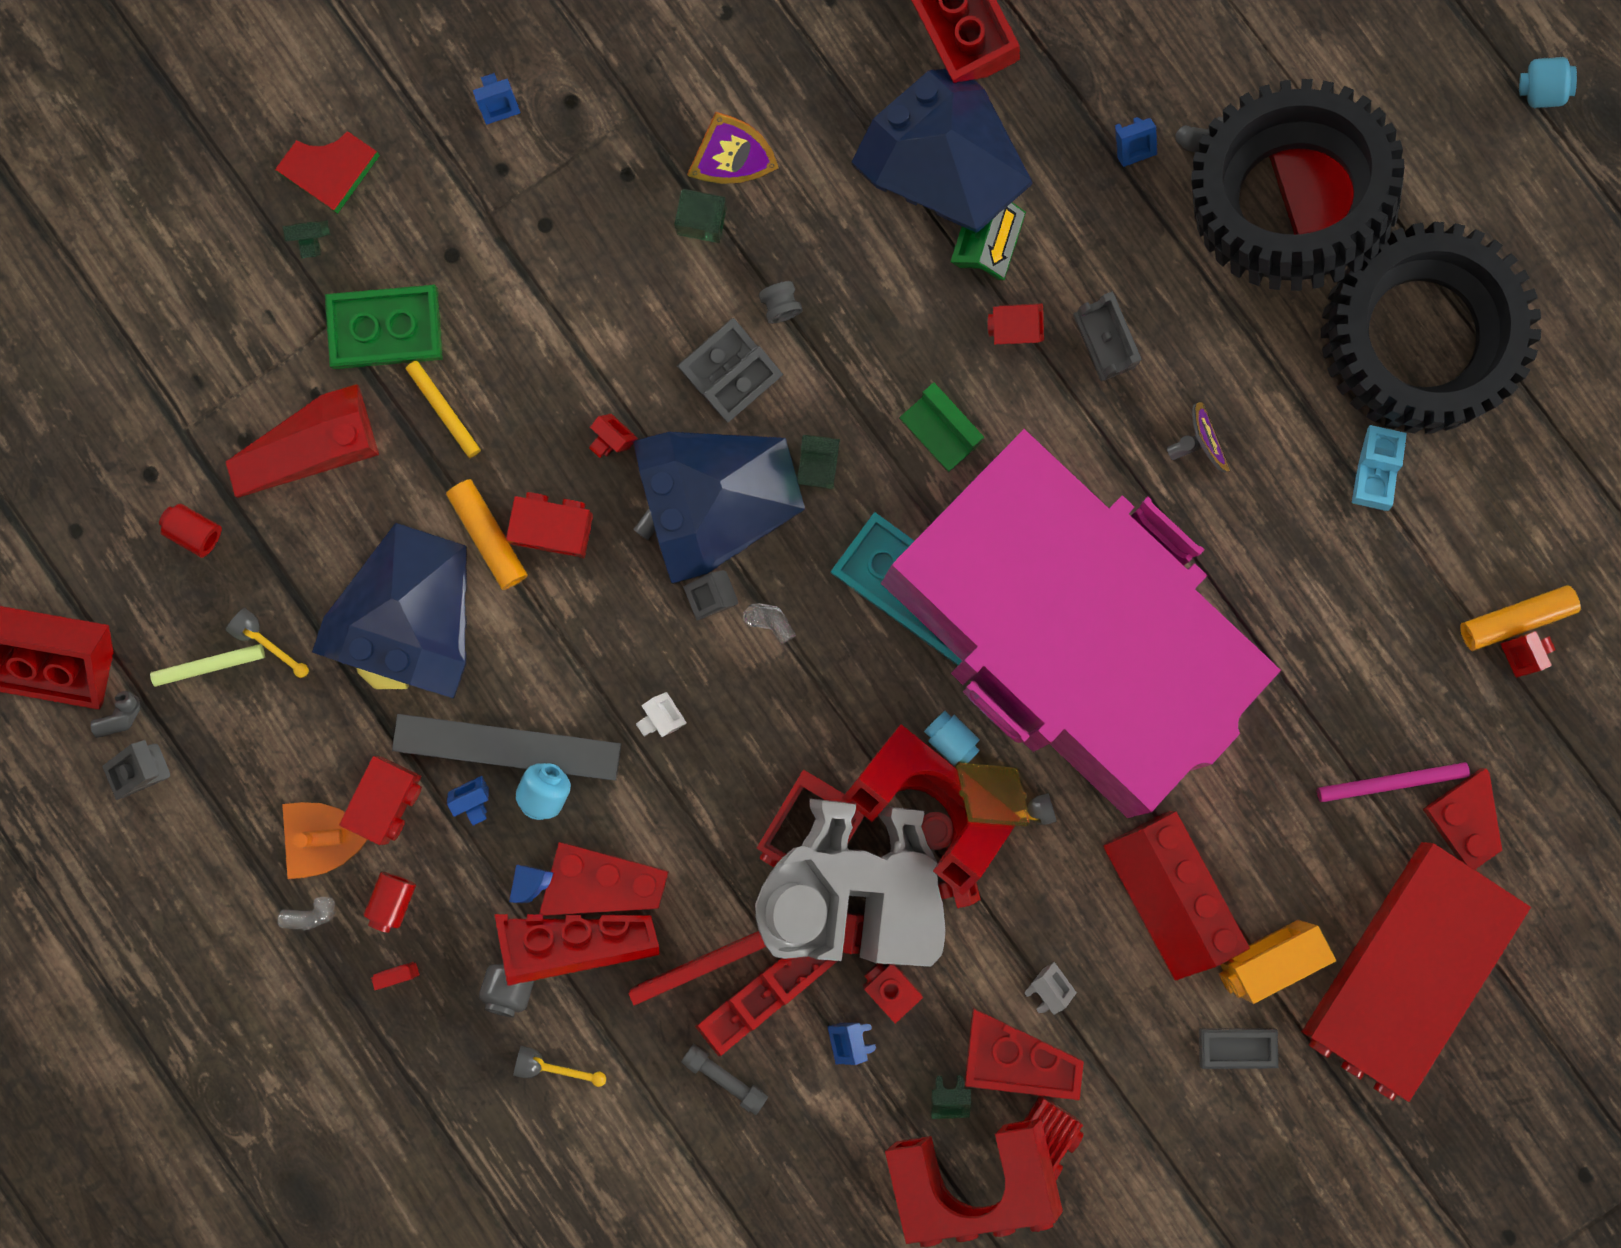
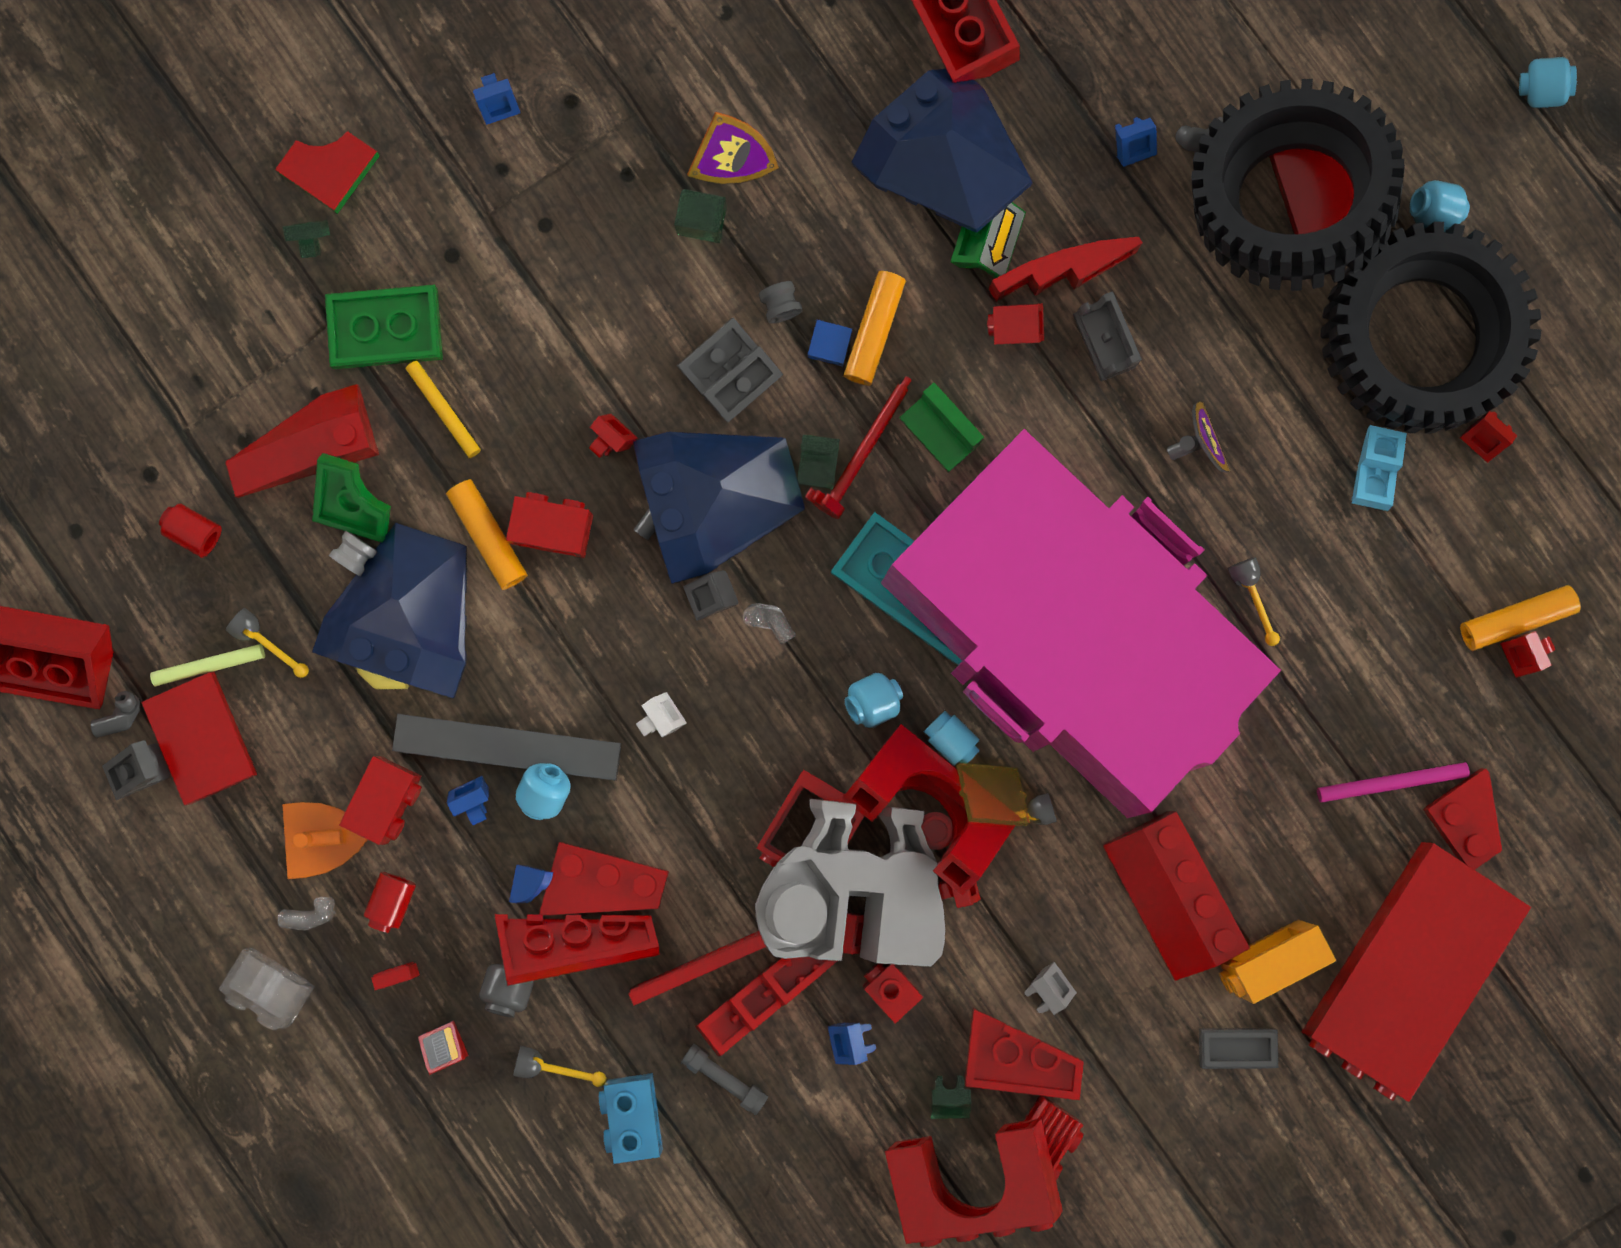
(199, 738): none -> red tile
(266, 989): none -> clear brick
(345, 502): none -> green tile
(353, 553): none -> light grey wheel
(442, 1047): none -> slope
(631, 1118): none -> dark azure brick
(830, 343): none -> blue tile
(830, 502): none -> red piece
(873, 700): none -> medium azure head
(874, 328): none -> light orange piece
(1075, 263): none -> red slope
(1247, 575): none -> hinge
(1439, 203): none -> medium azure head
(1488, 436): none -> red tile

